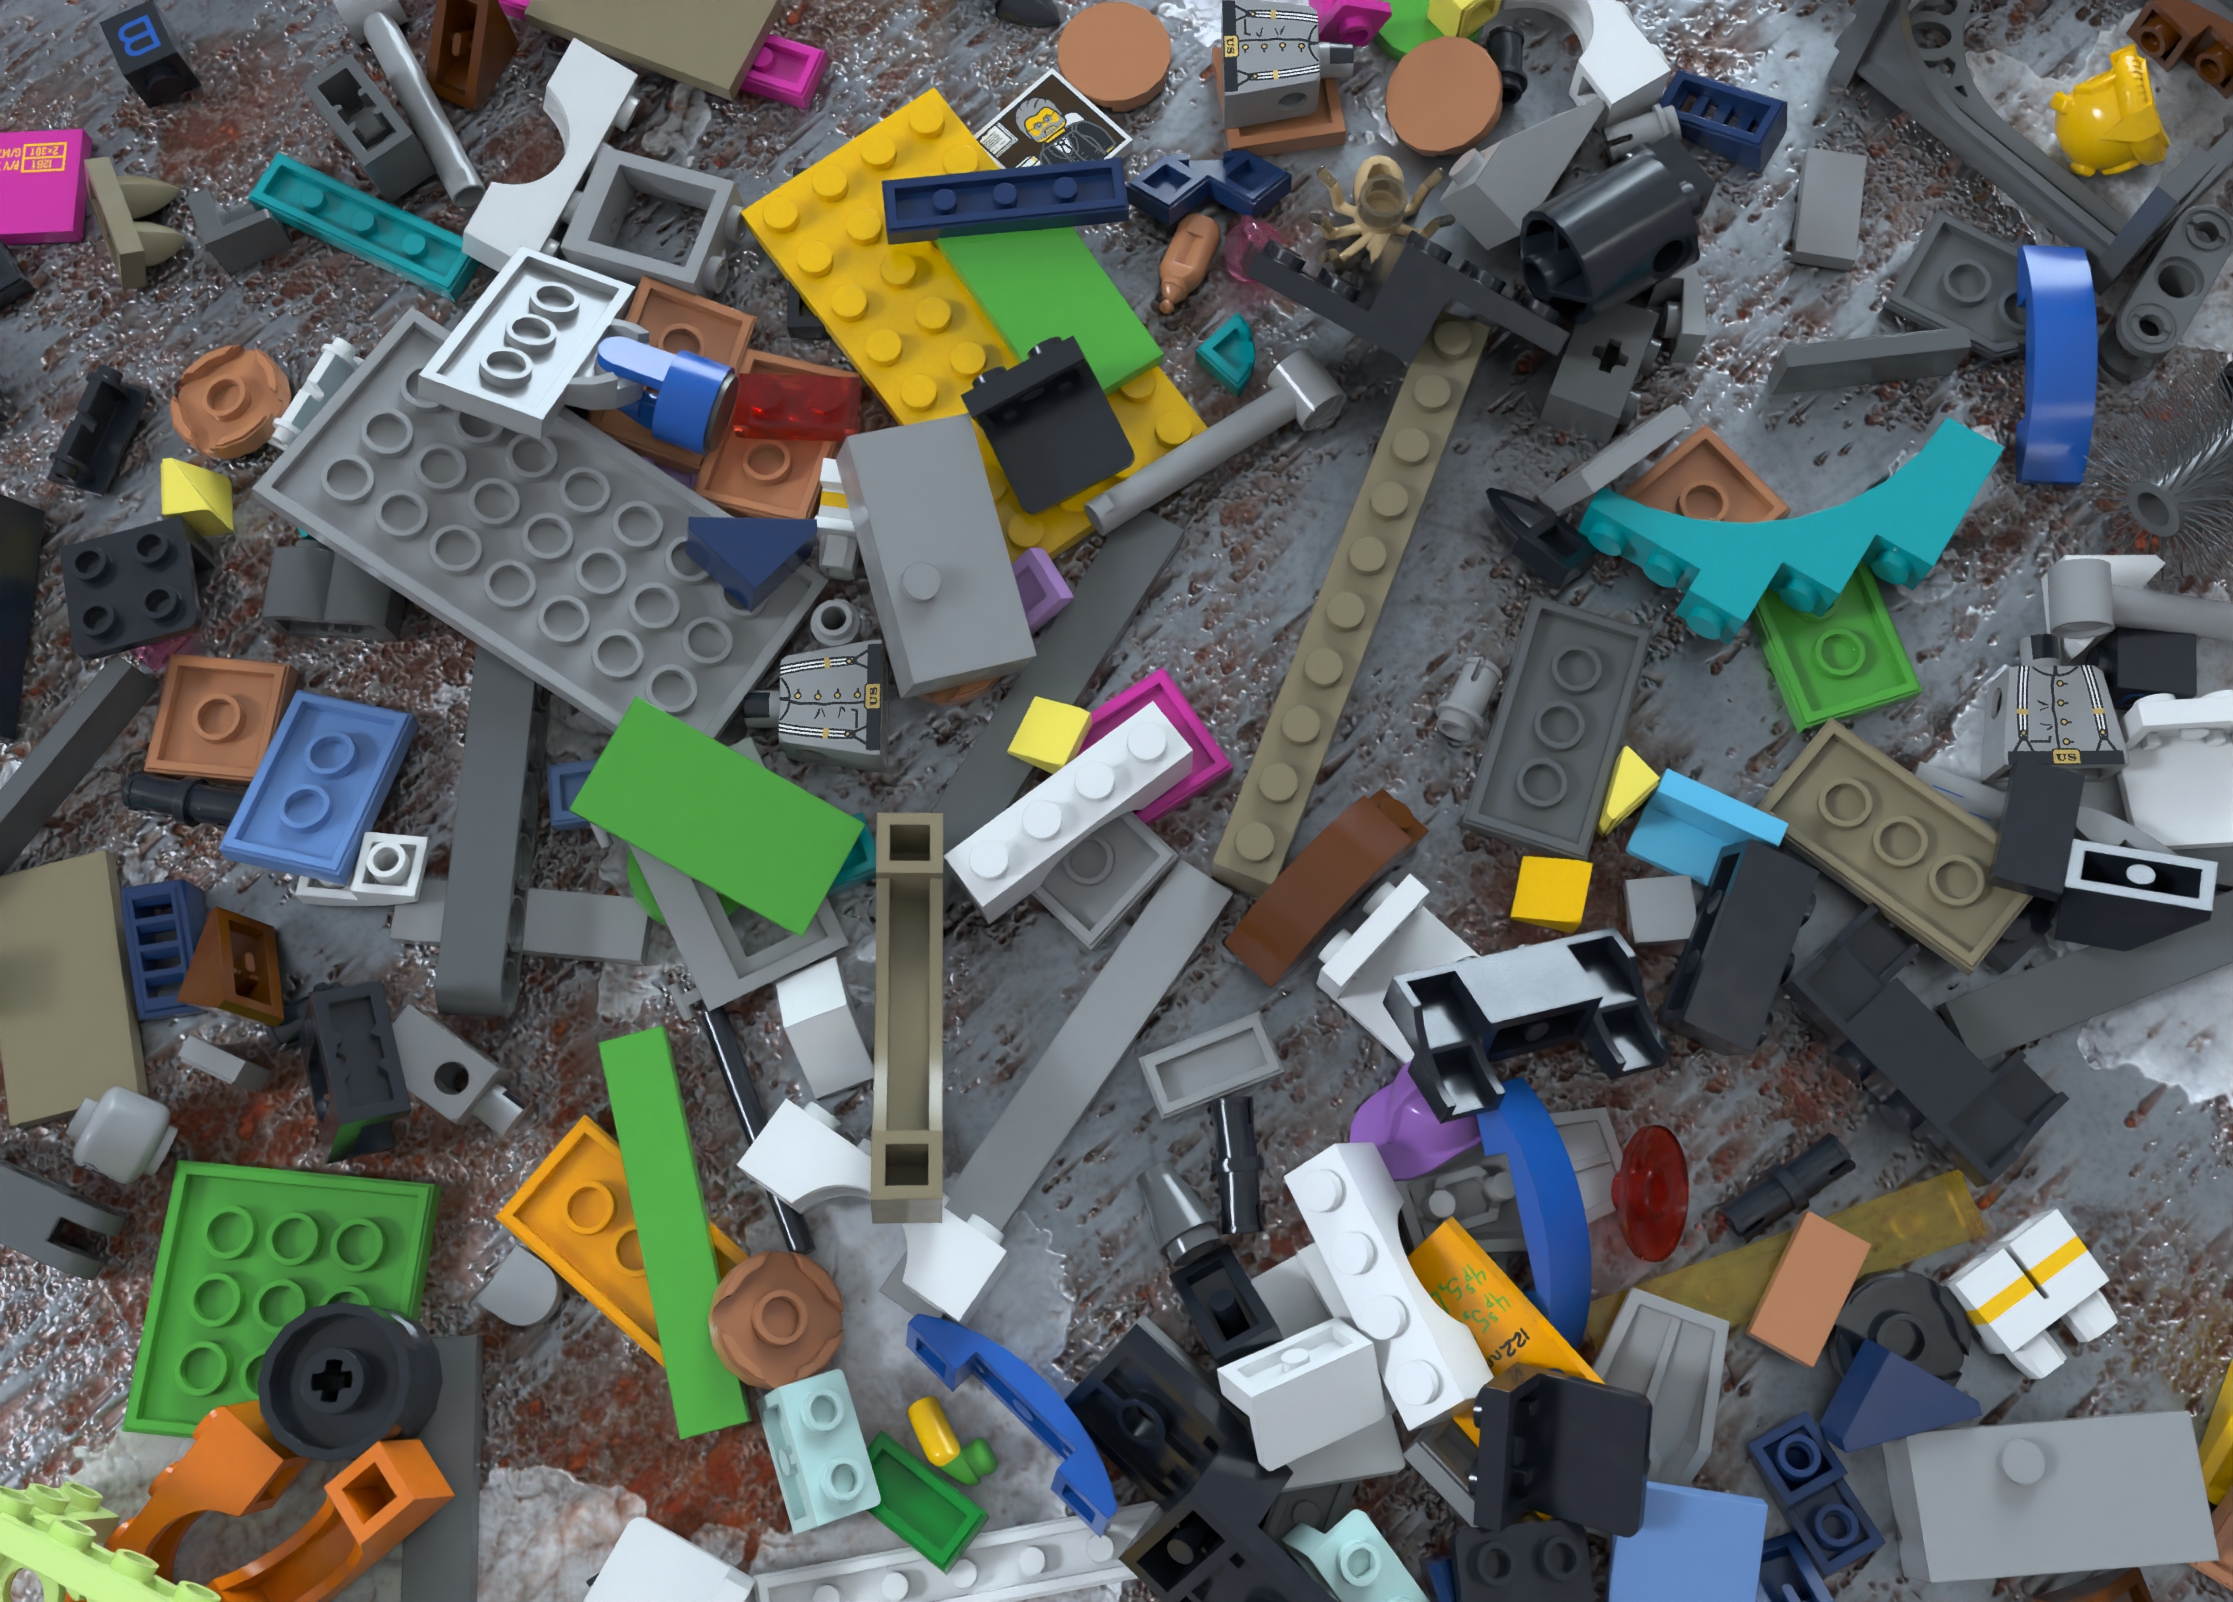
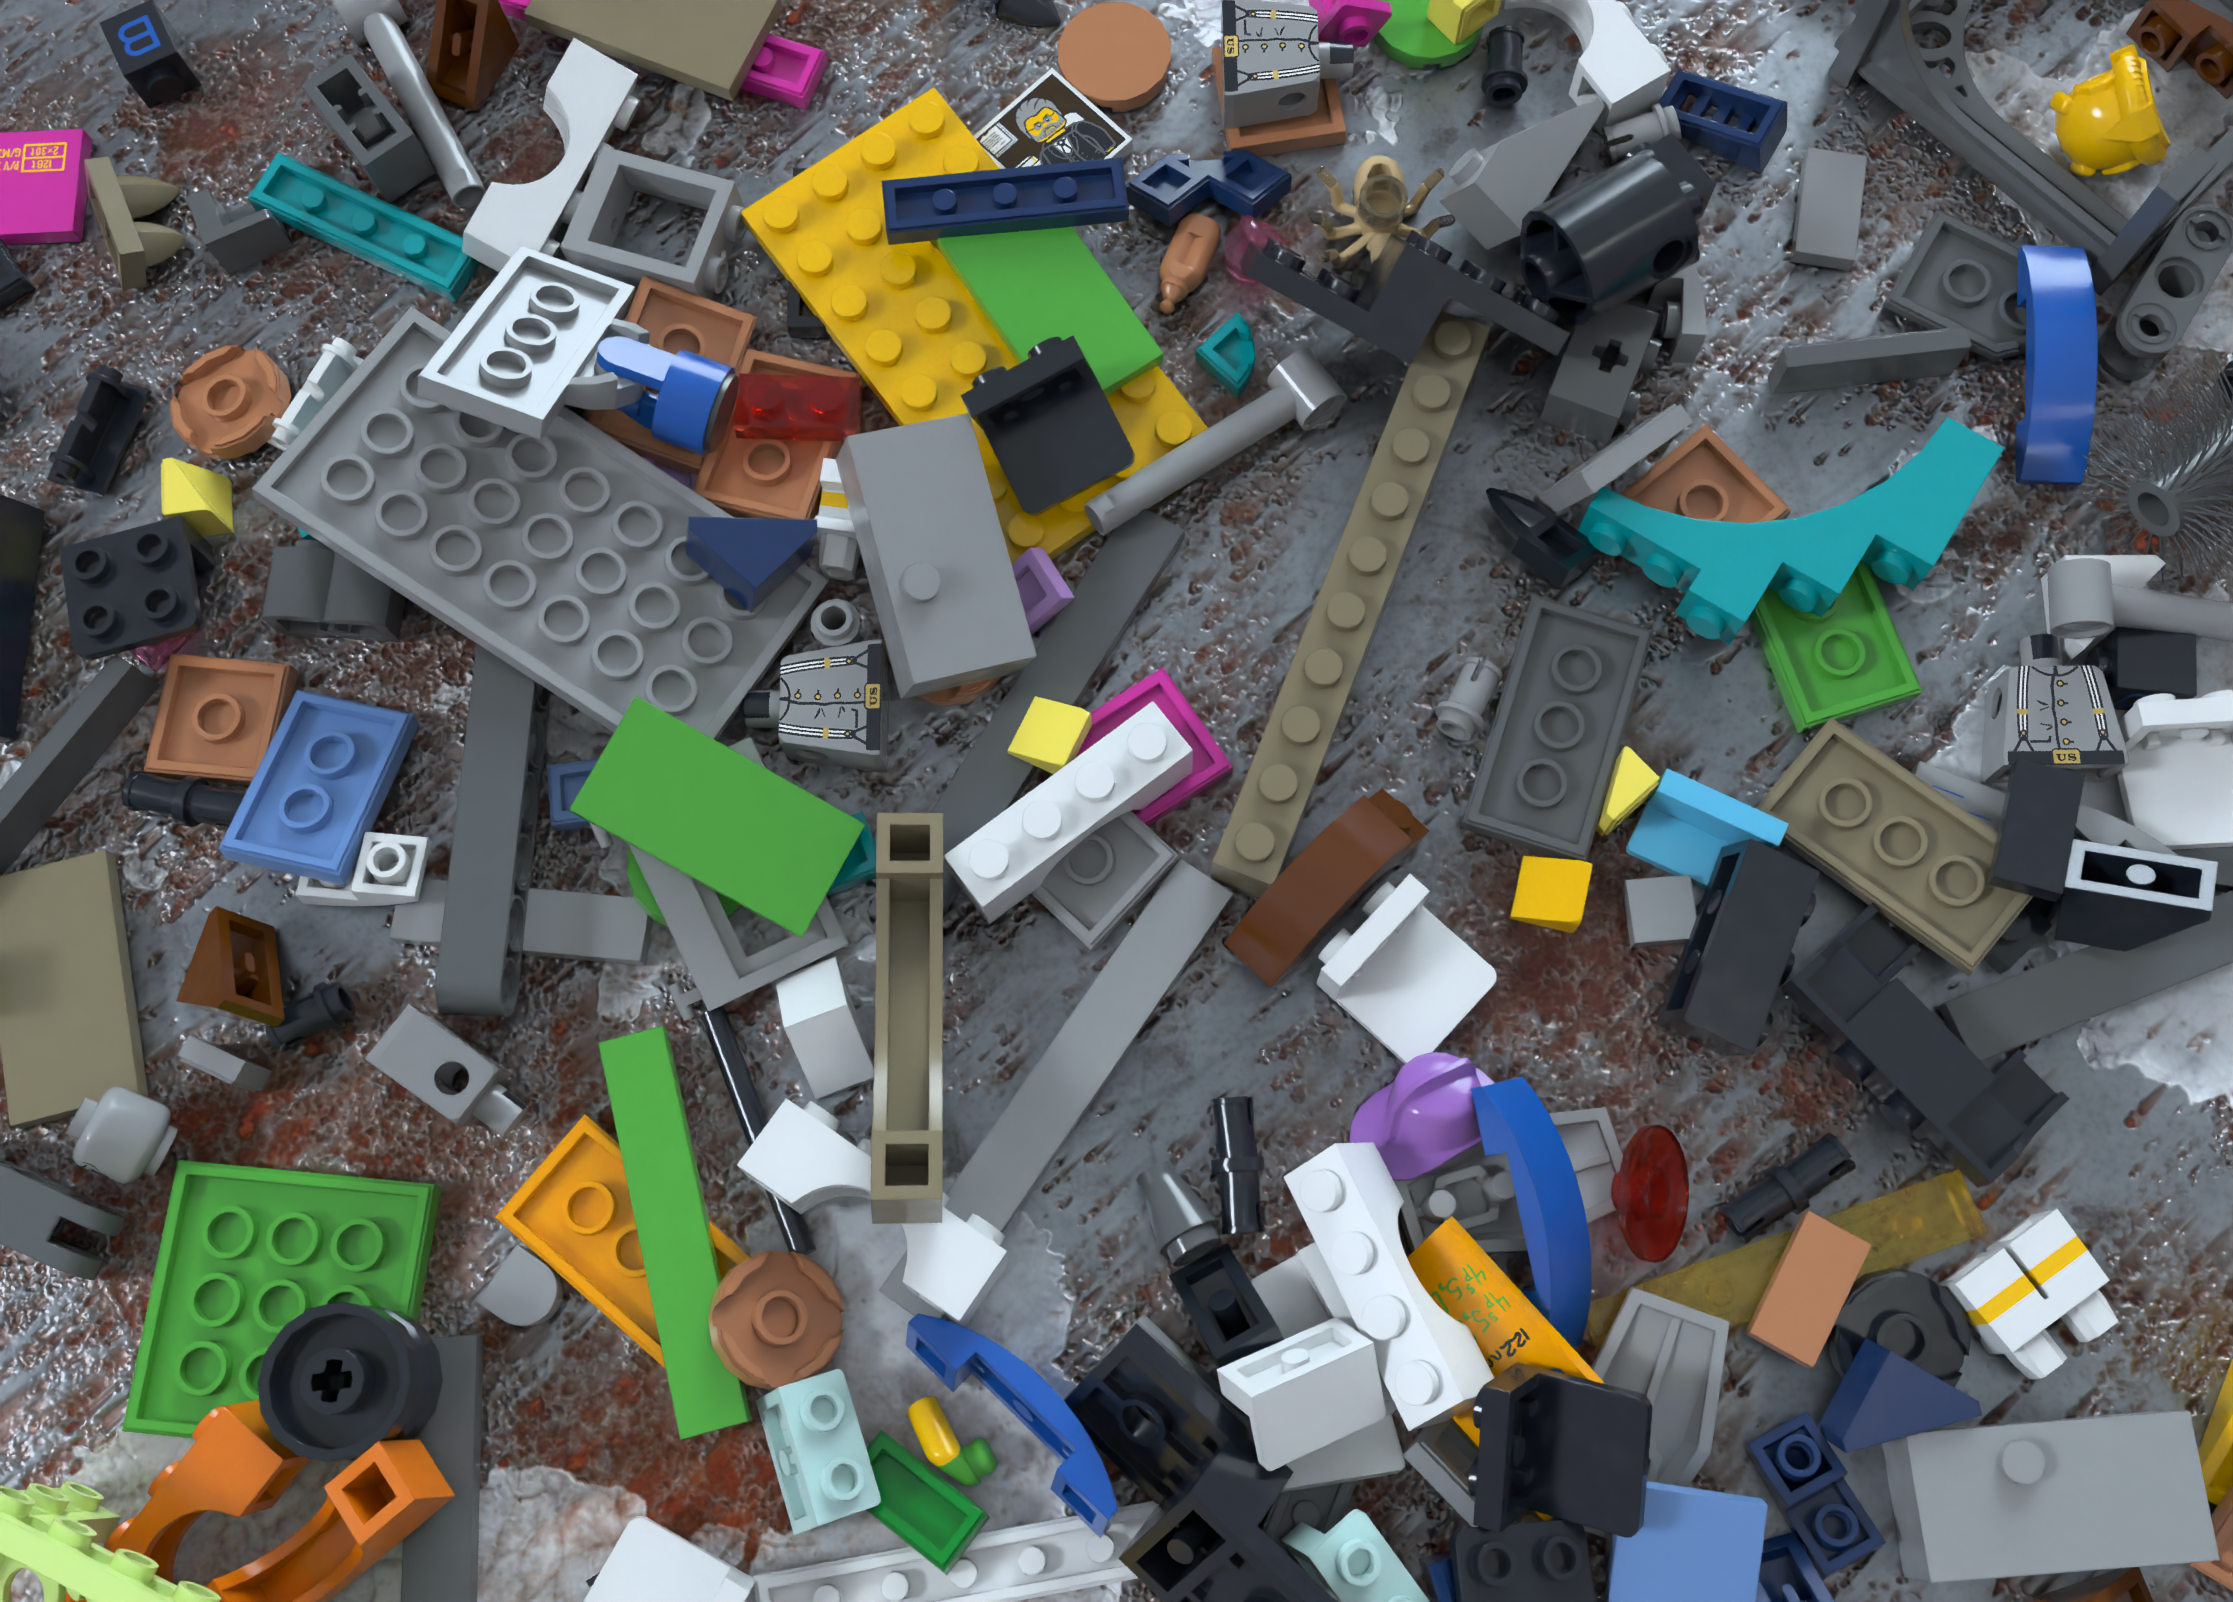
(141, 929): dark blue slope -> none
(356, 1061): black panel -> none
(1211, 1066): light grey tile -> none
(1444, 96): nougat tile -> none
(1519, 1004): black bracket -> none

